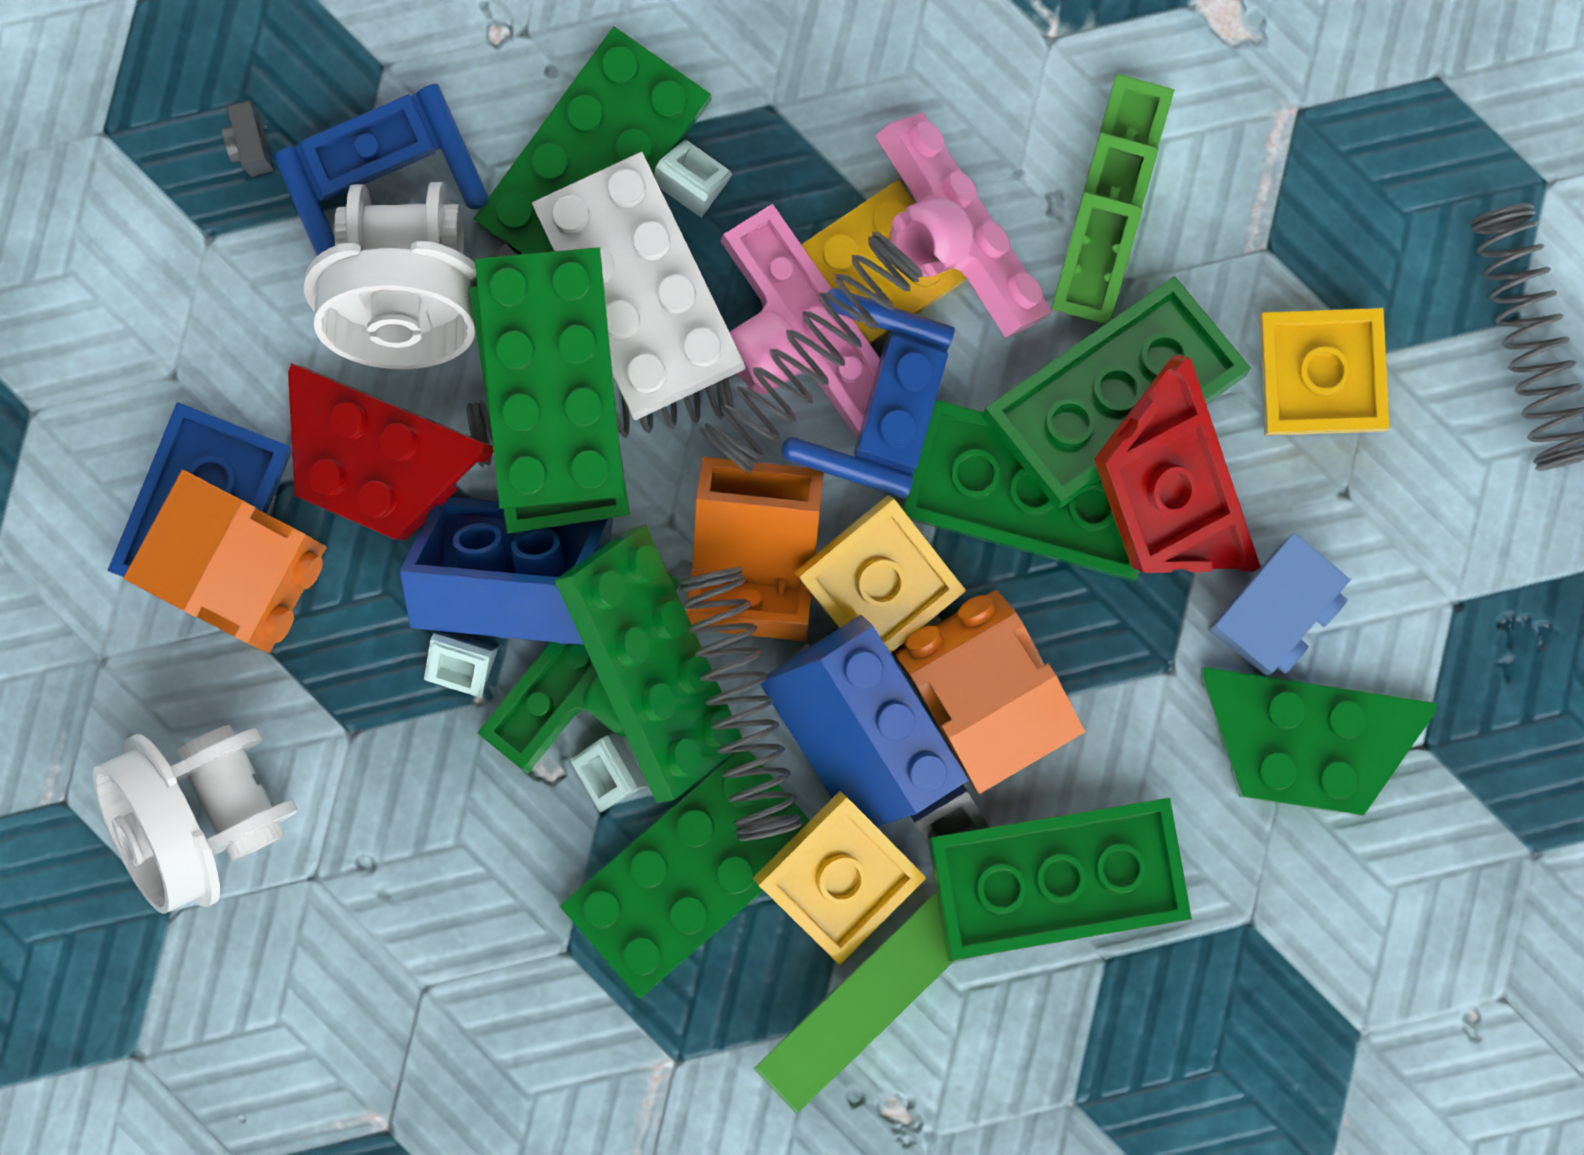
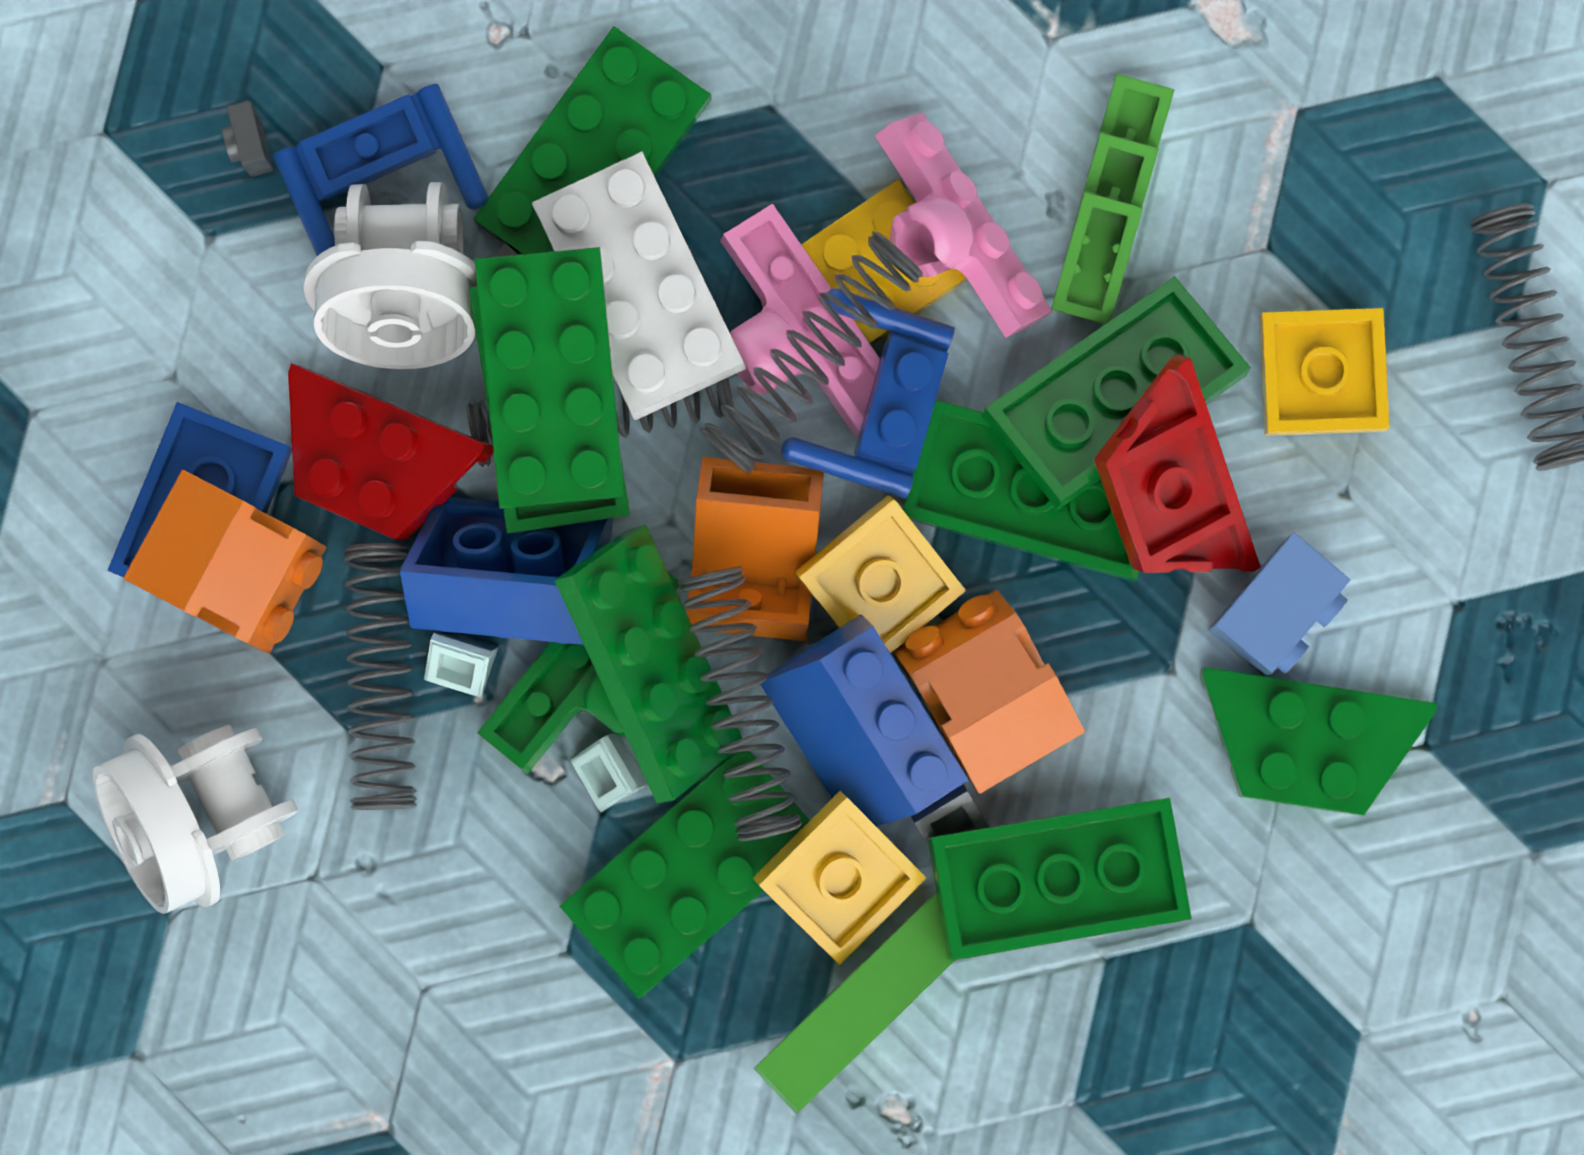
(404, 798): none -> dark grey piece
(691, 177): light aqua slope -> none

